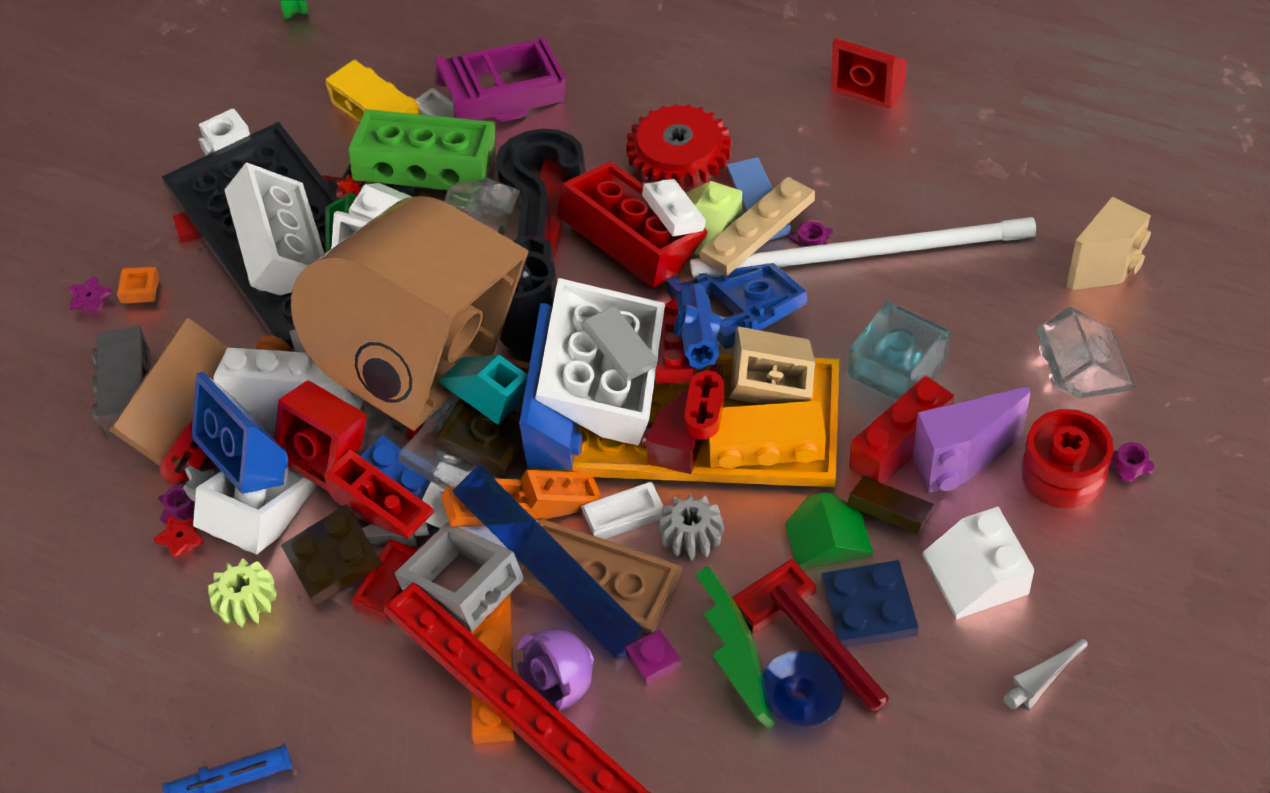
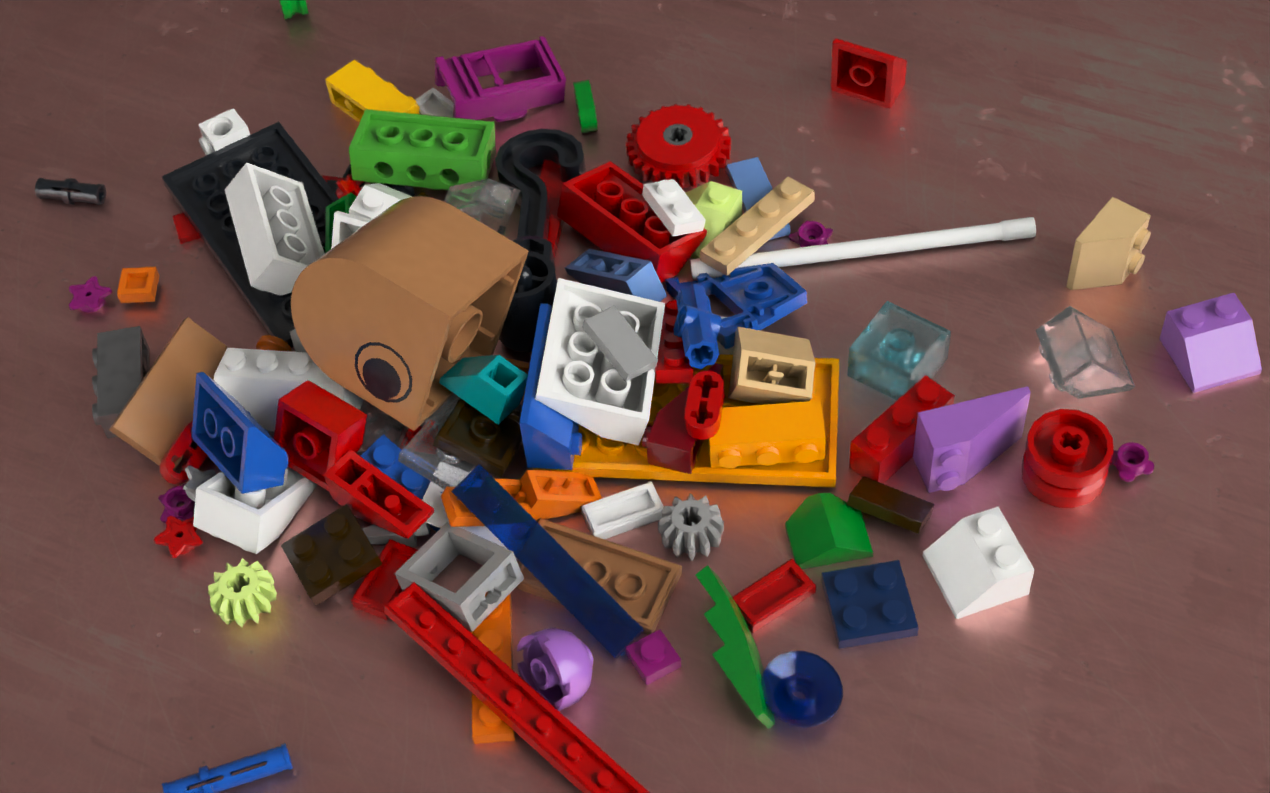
(53, 190): none -> black pin
(585, 106): none -> green beam
(617, 274): none -> medium blue slope
(829, 647): dark red axle -> none
(1034, 681): light grey piece -> none
(1212, 342): none -> slope

